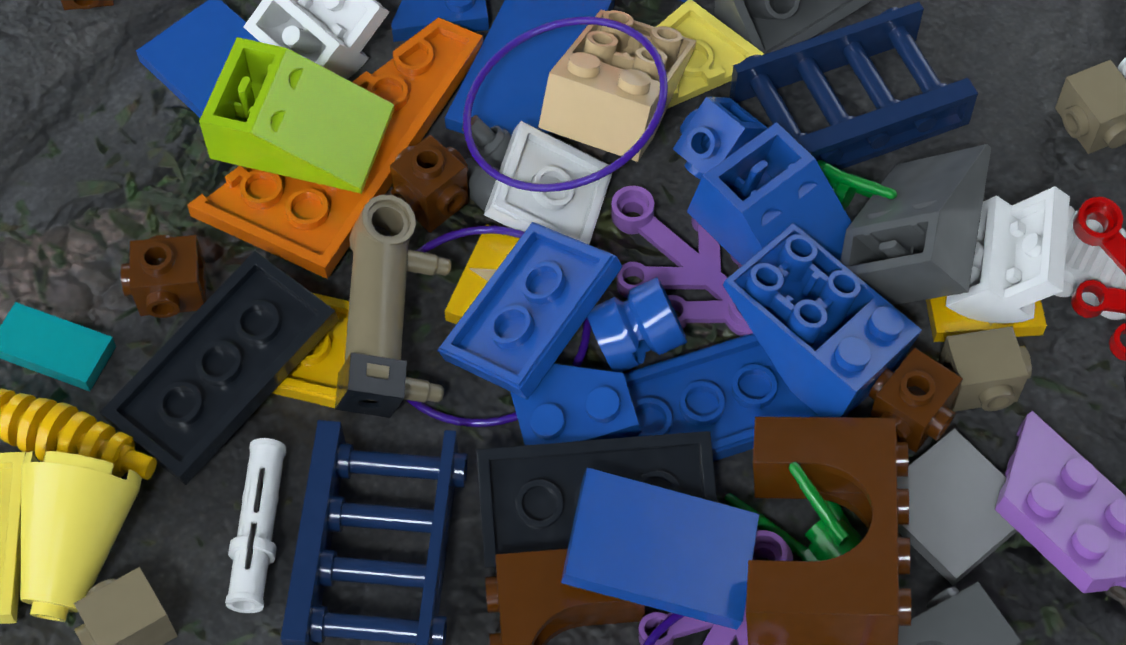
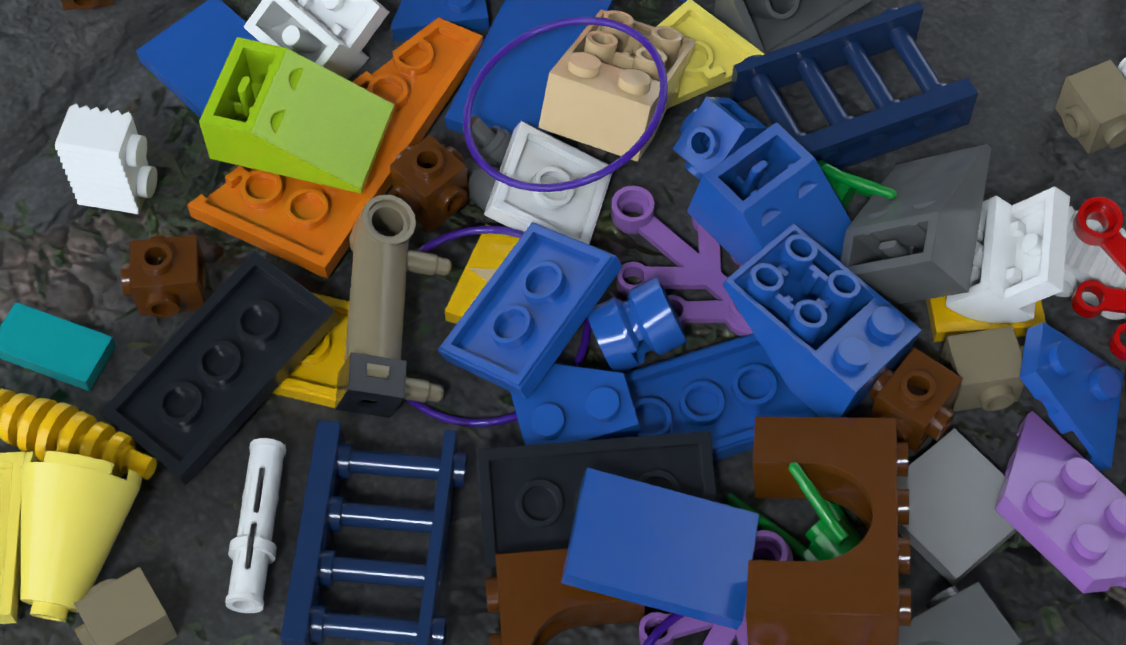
(105, 159): none -> white brick
(1075, 388): none -> blue wing

